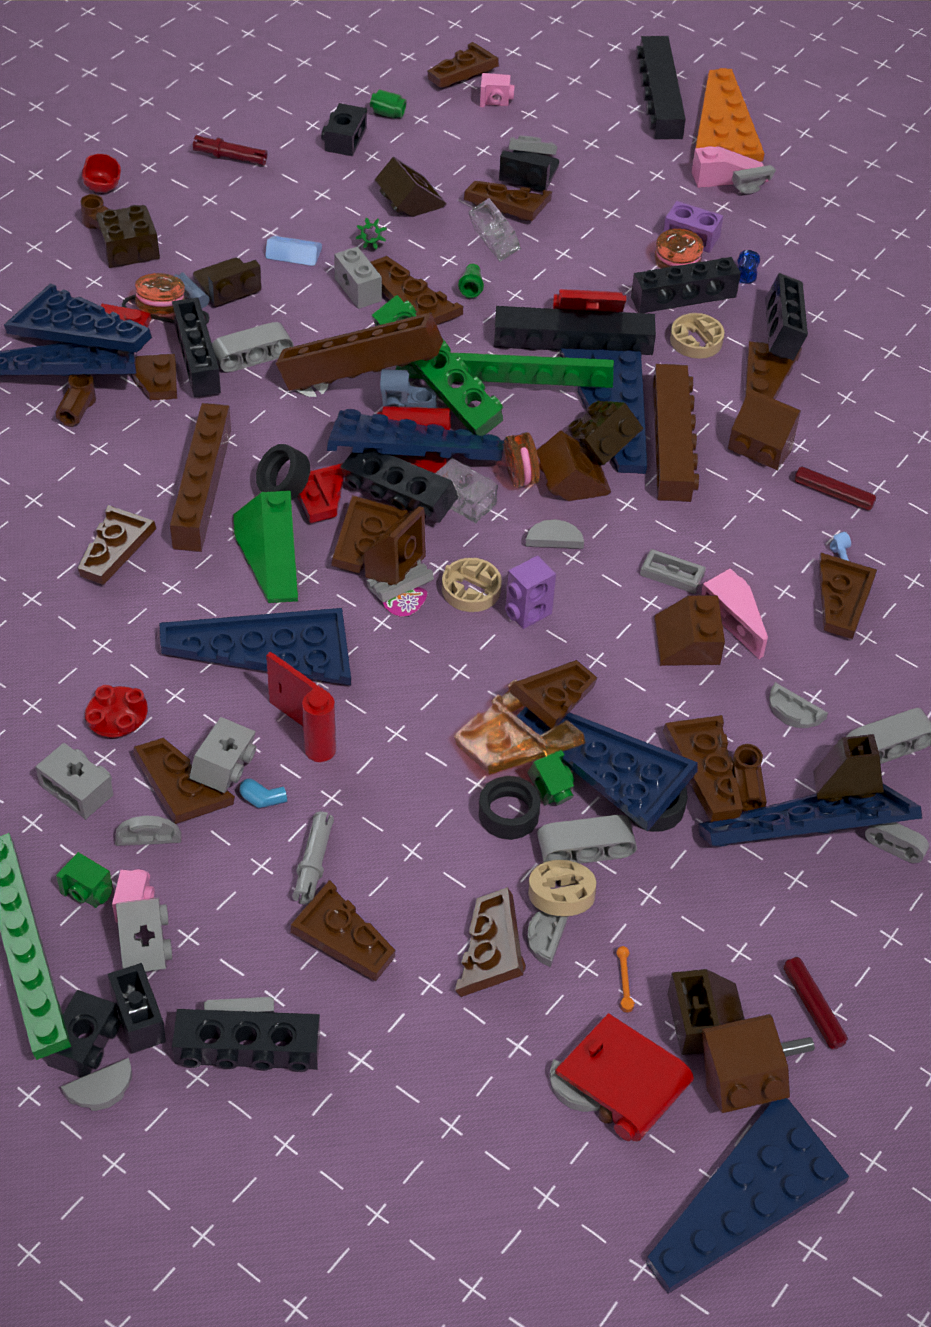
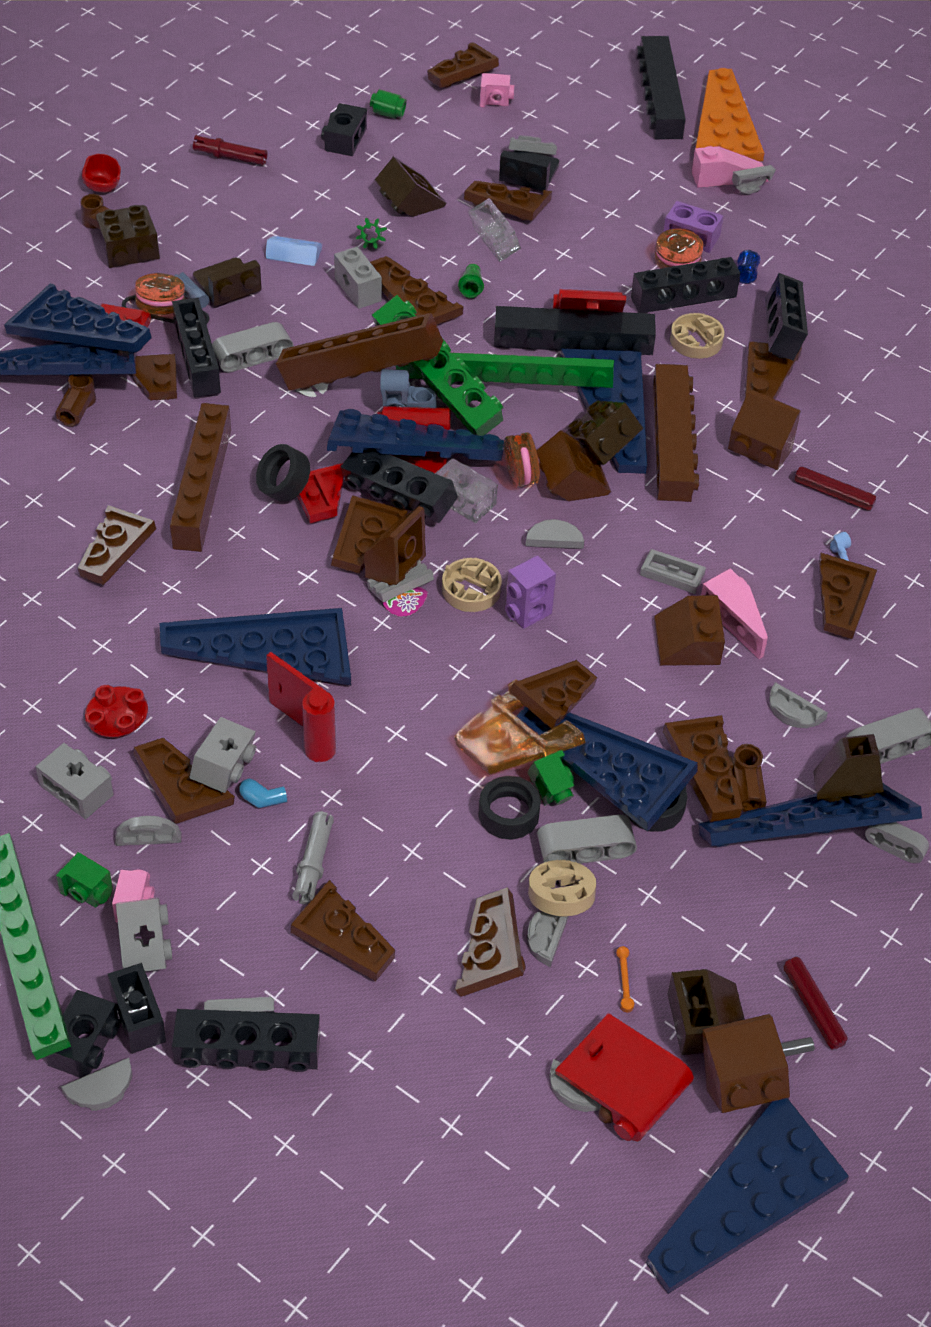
(267, 539): green wedge -> none

